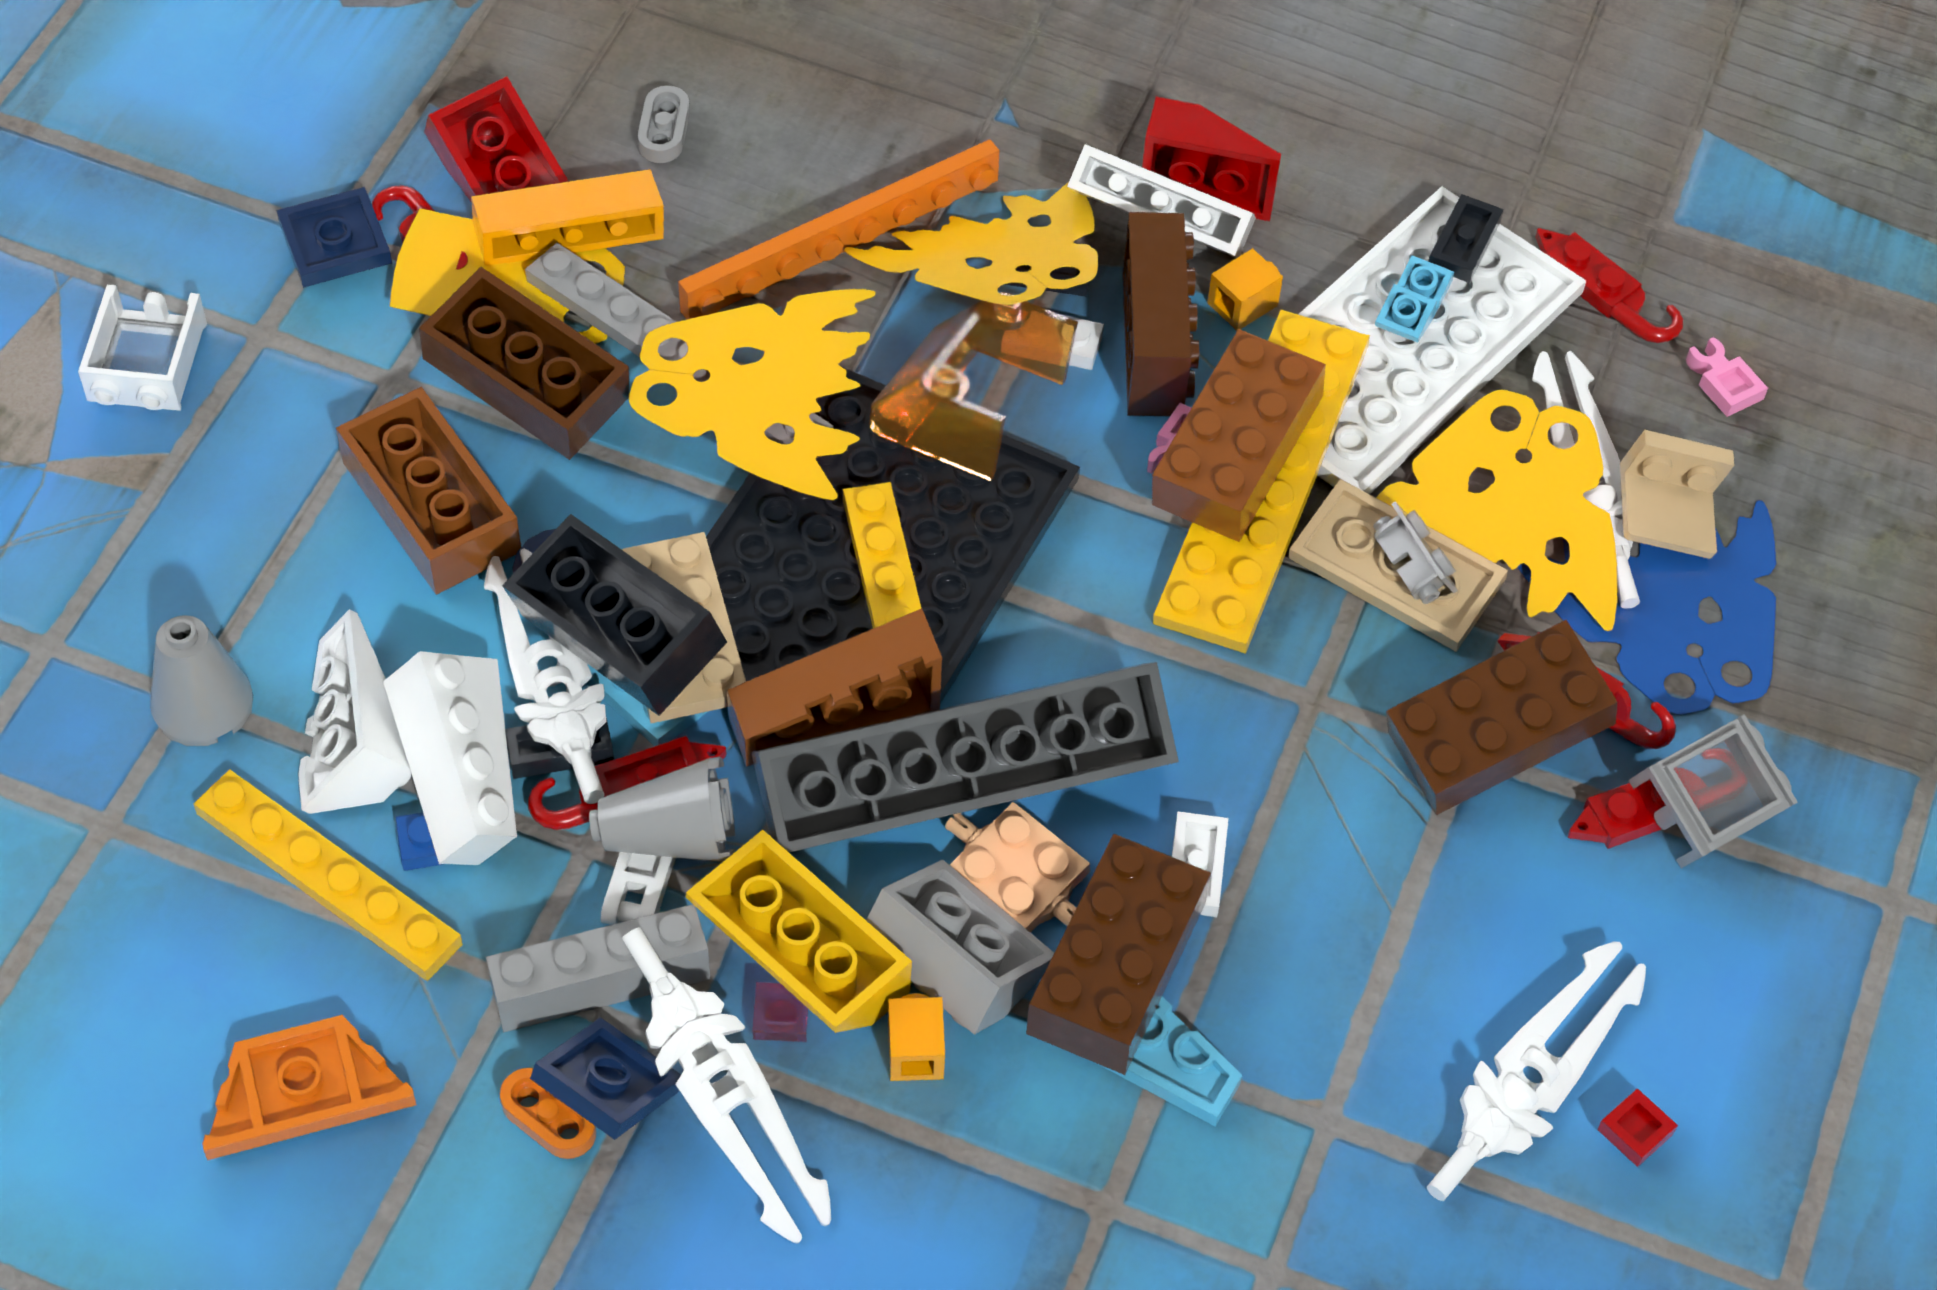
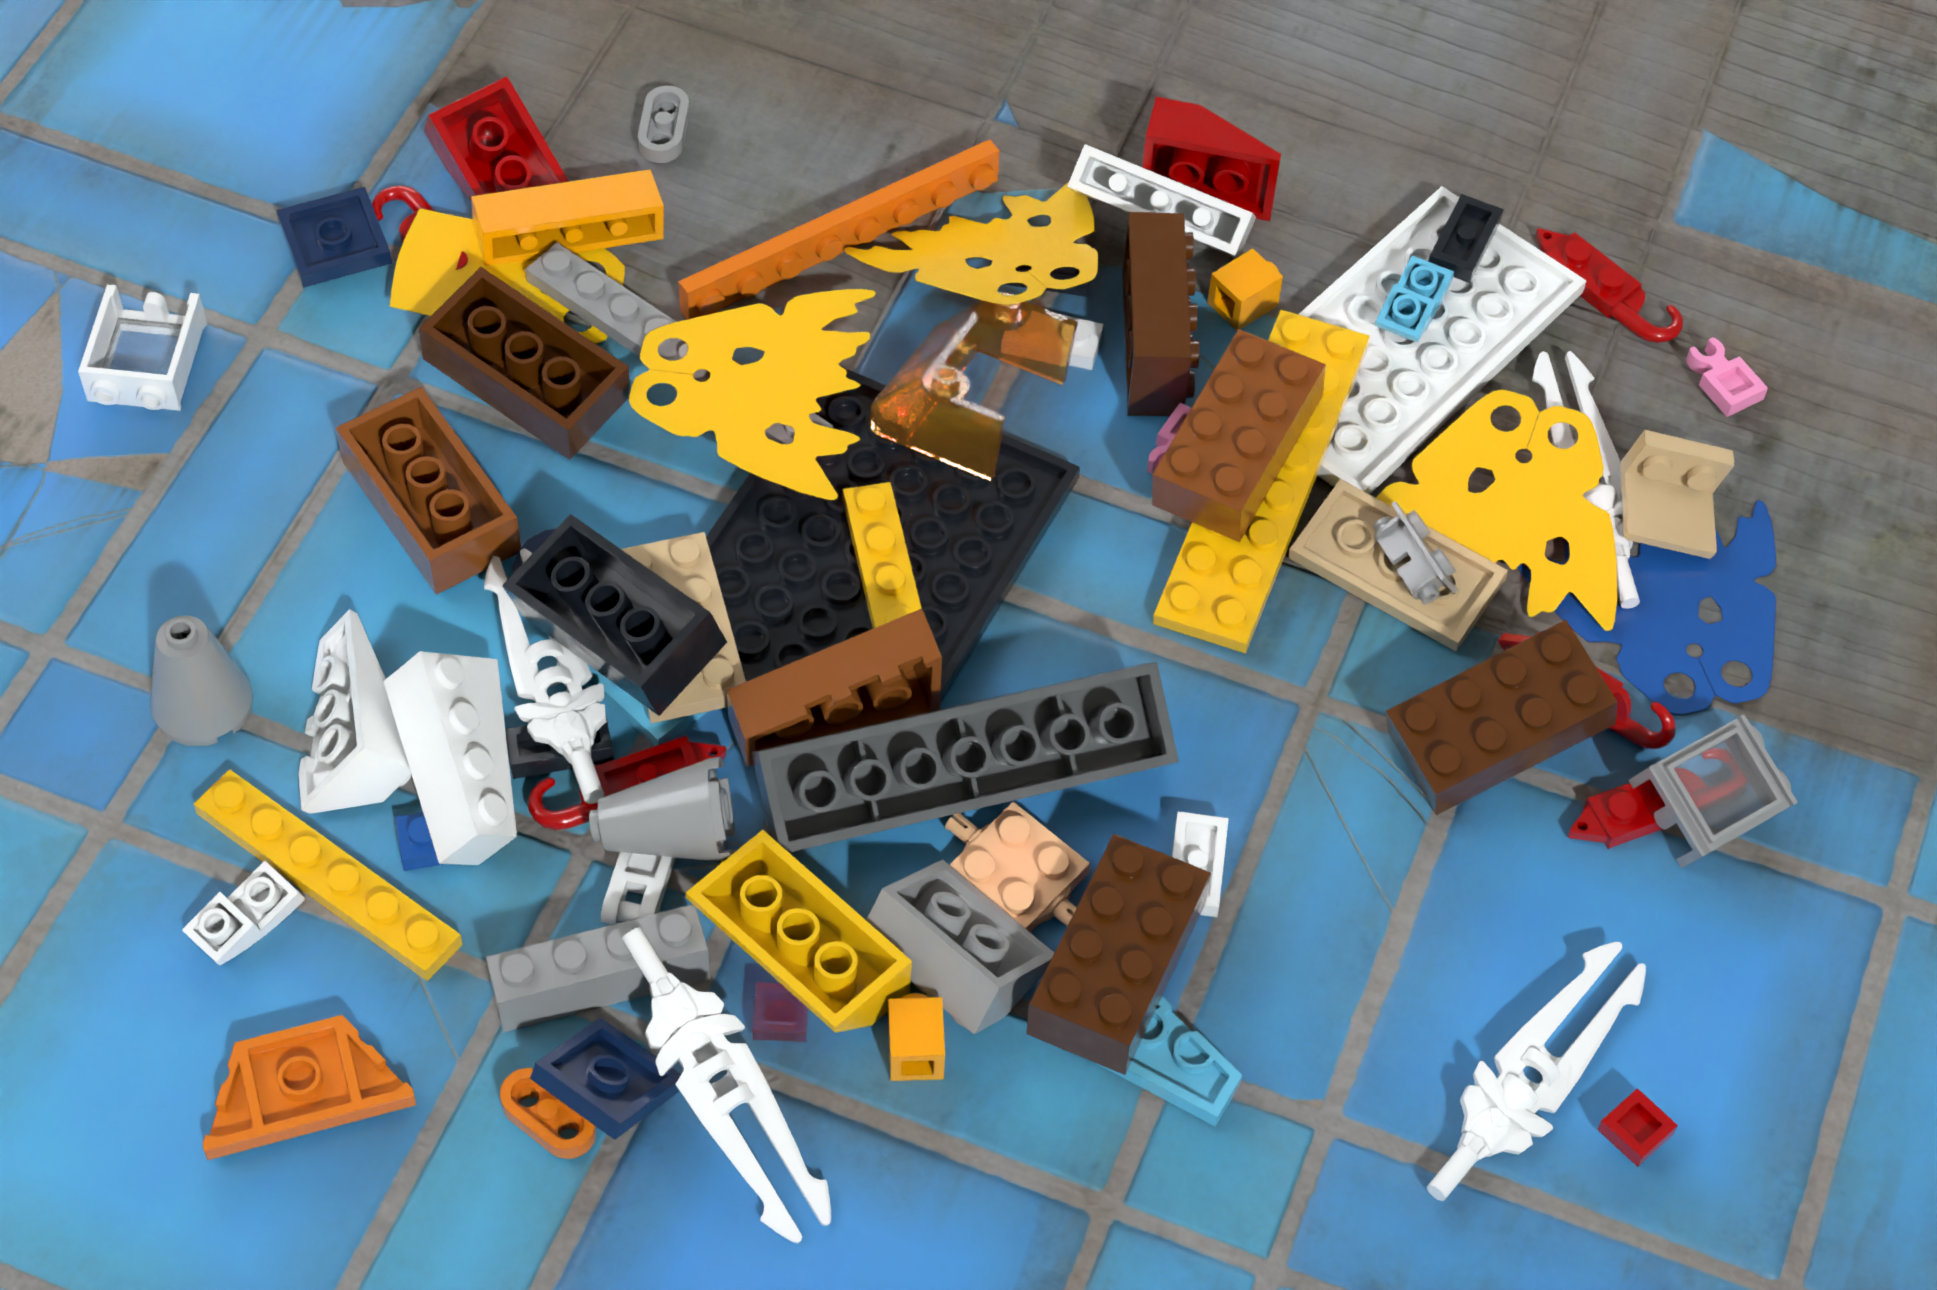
(246, 916): none -> white slope

